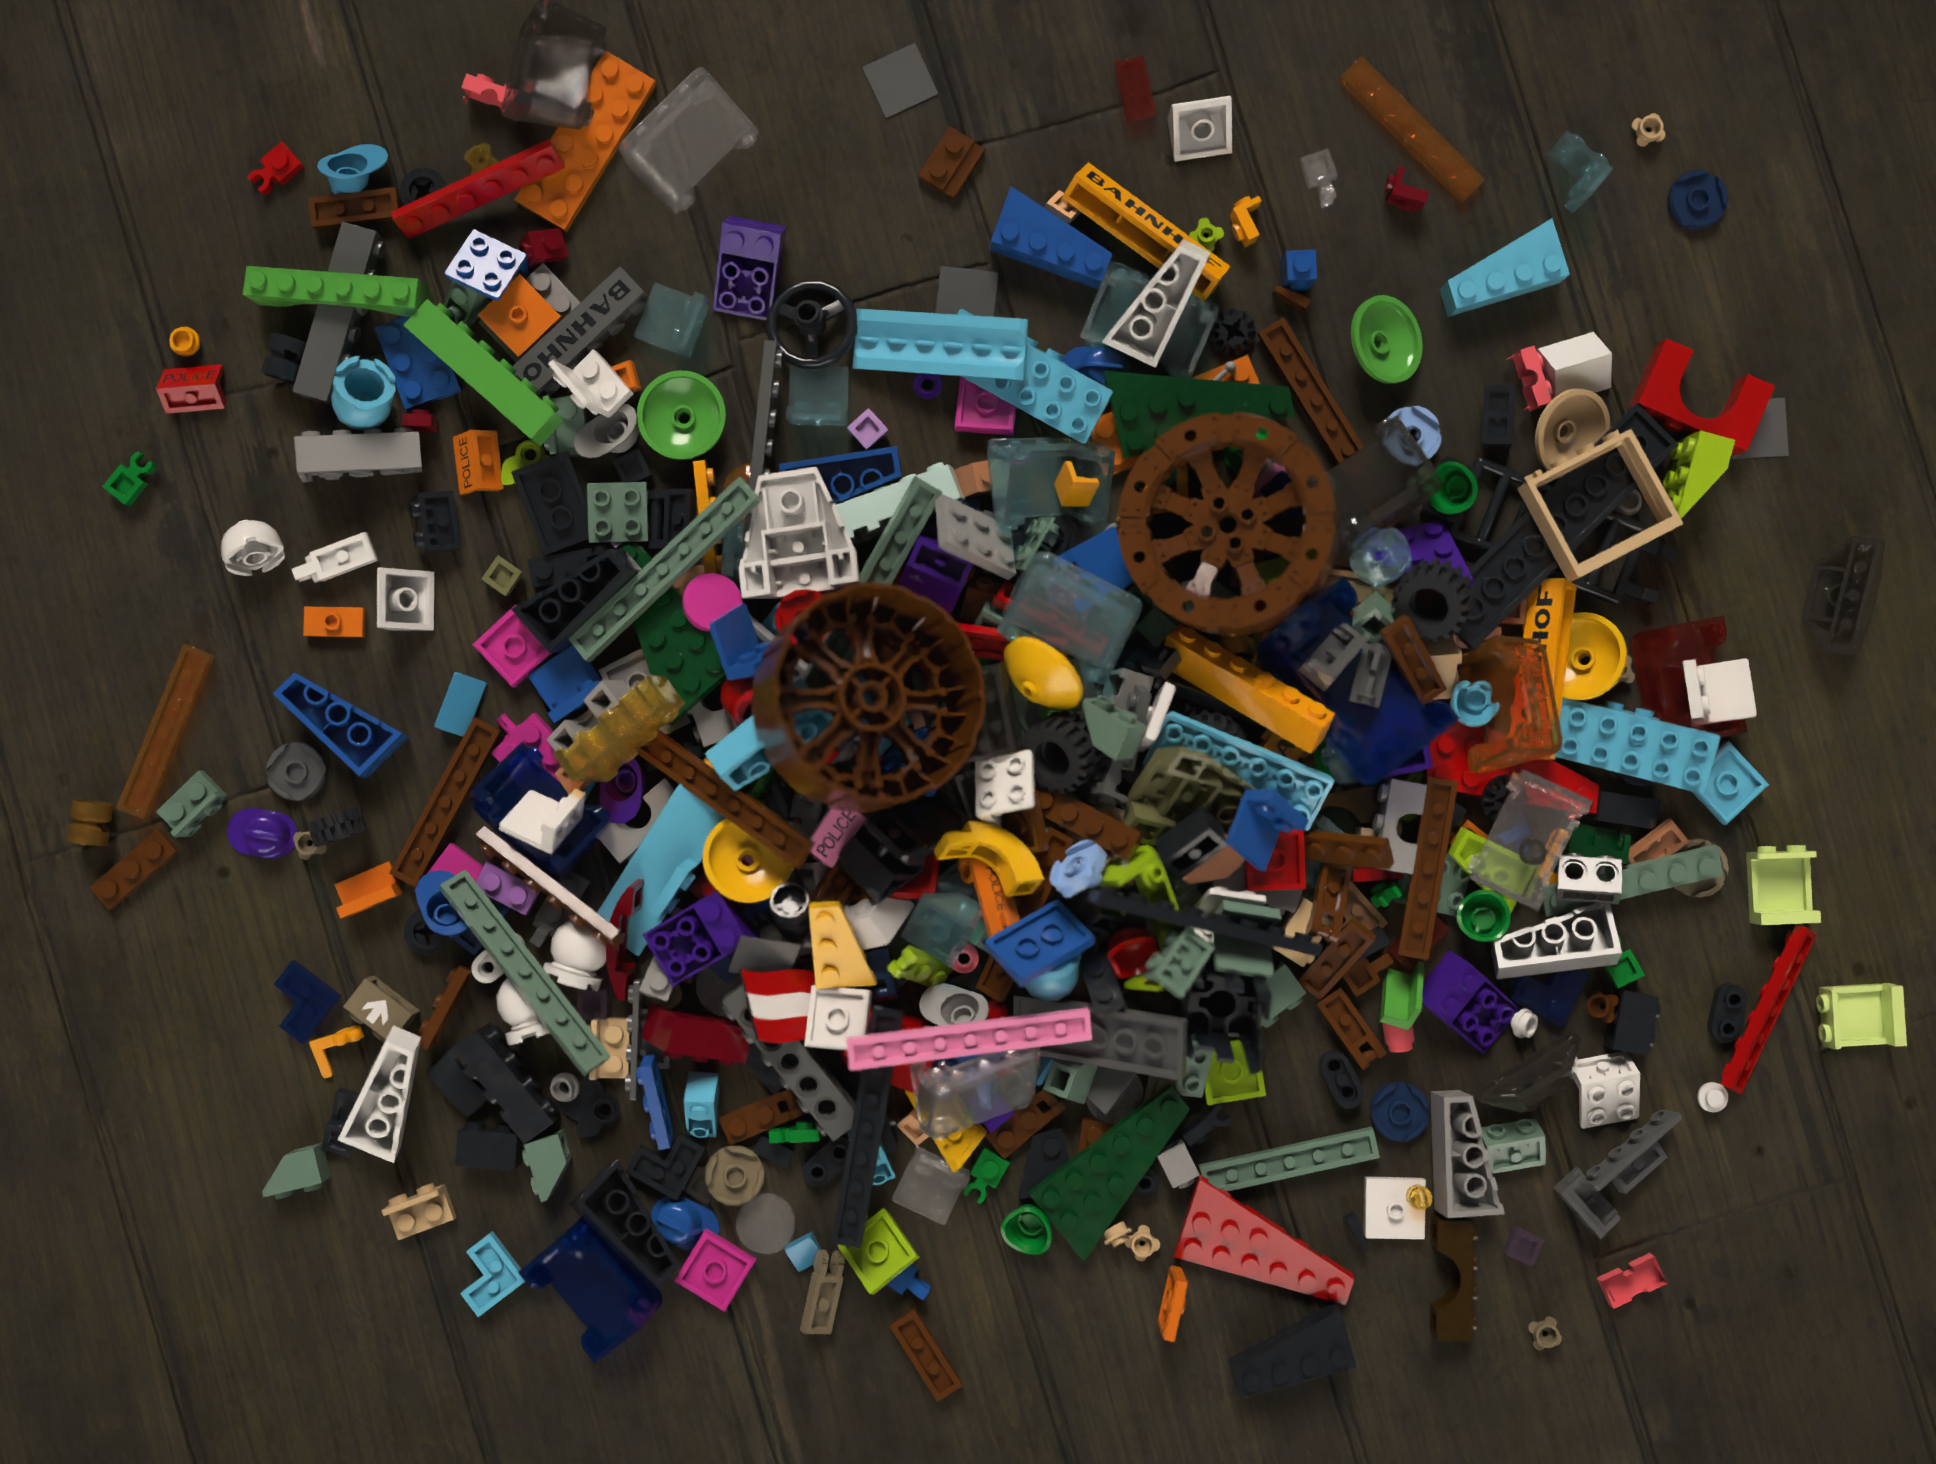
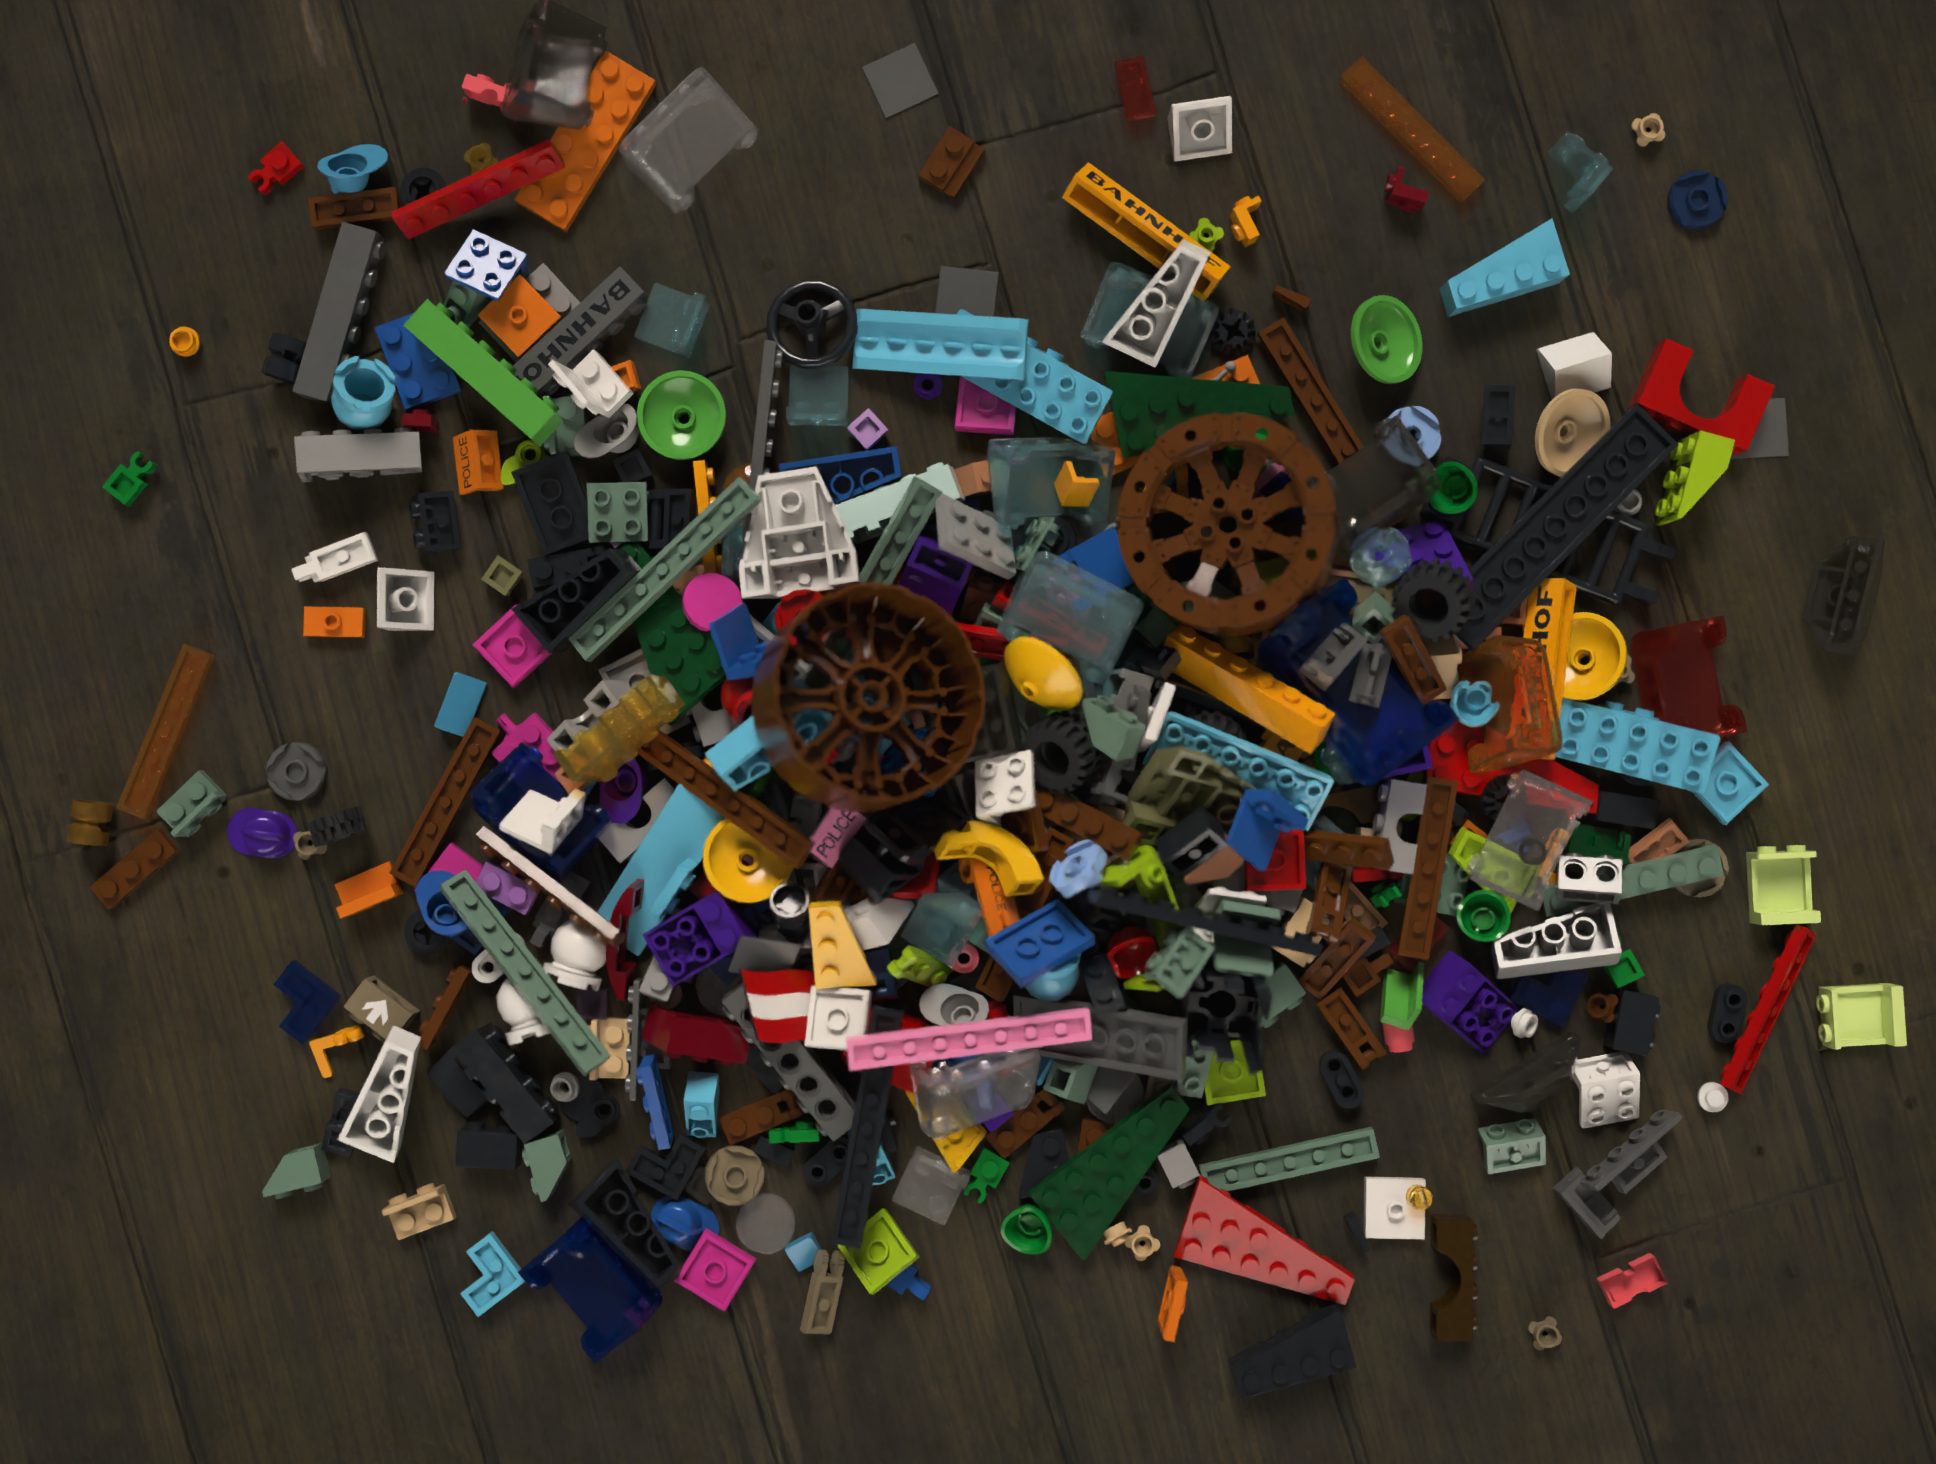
(191, 389): red panel -> none
(251, 547): white cylinder -> none
(297, 287): bright green arch -> none
(345, 729): blue wedge -> none
(543, 246): dark red bracket -> none
(565, 683): blue bracket -> none
(748, 267): dark purple slope -> none
(910, 1127): light nougat plate -> none
(925, 1354): reddish brown plate -> none
(1047, 242): blue wedge -> none
(1062, 208): light nougat plate -> none
(1092, 361): blue piece -> none
(1298, 269): blue brick -> none
(1319, 172): clear plate -> none
(1399, 1111): dark blue tile -> none
(1460, 1160): light grey wedge -> none
(1523, 1245): clear purple plate -> none
(1529, 370): coral piece -> none
(1645, 479): tan window -> none
(1719, 691): white bracket -> none

